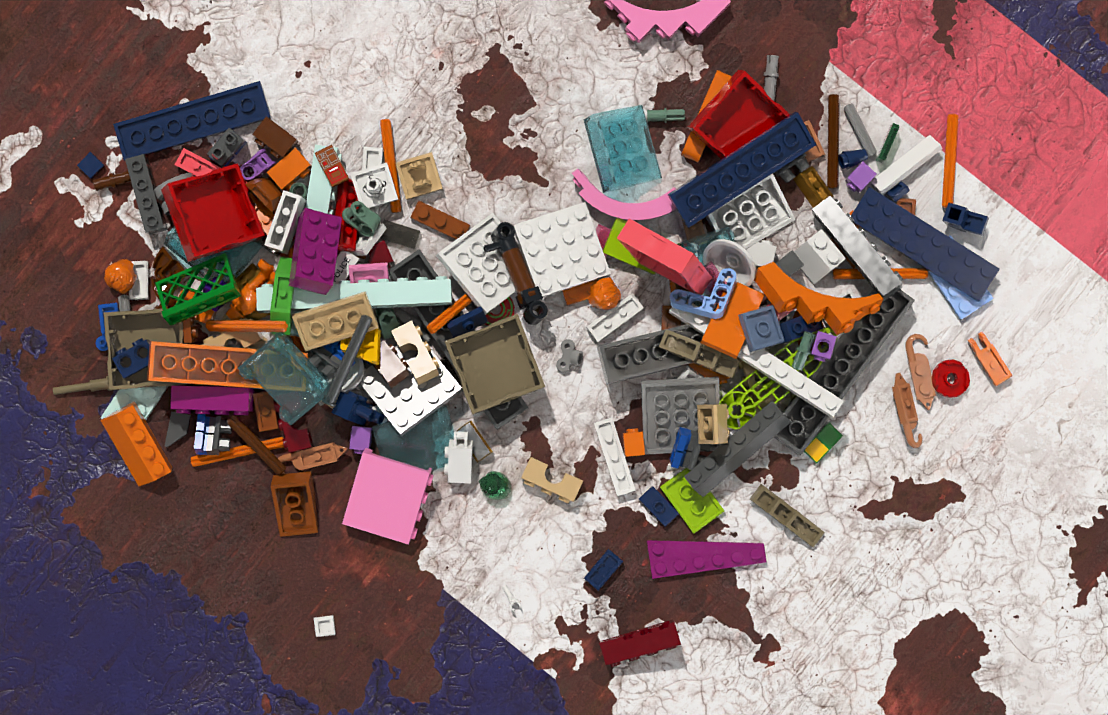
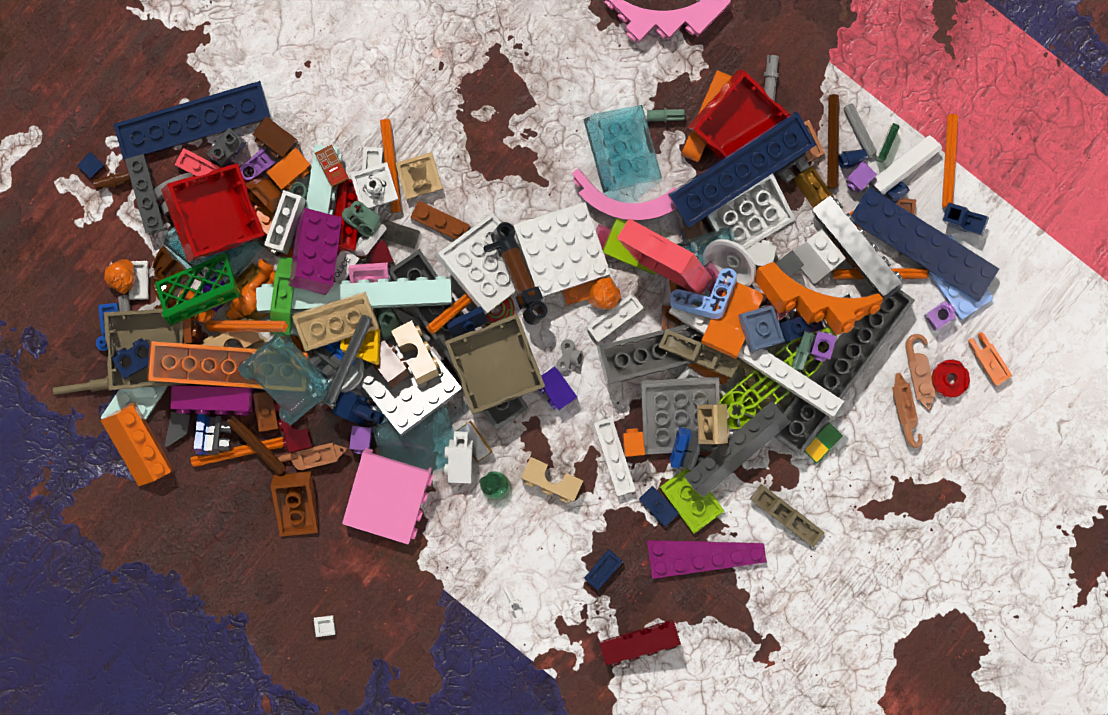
(557, 389): none -> dark purple brick
(933, 319): none -> medium lavender brick

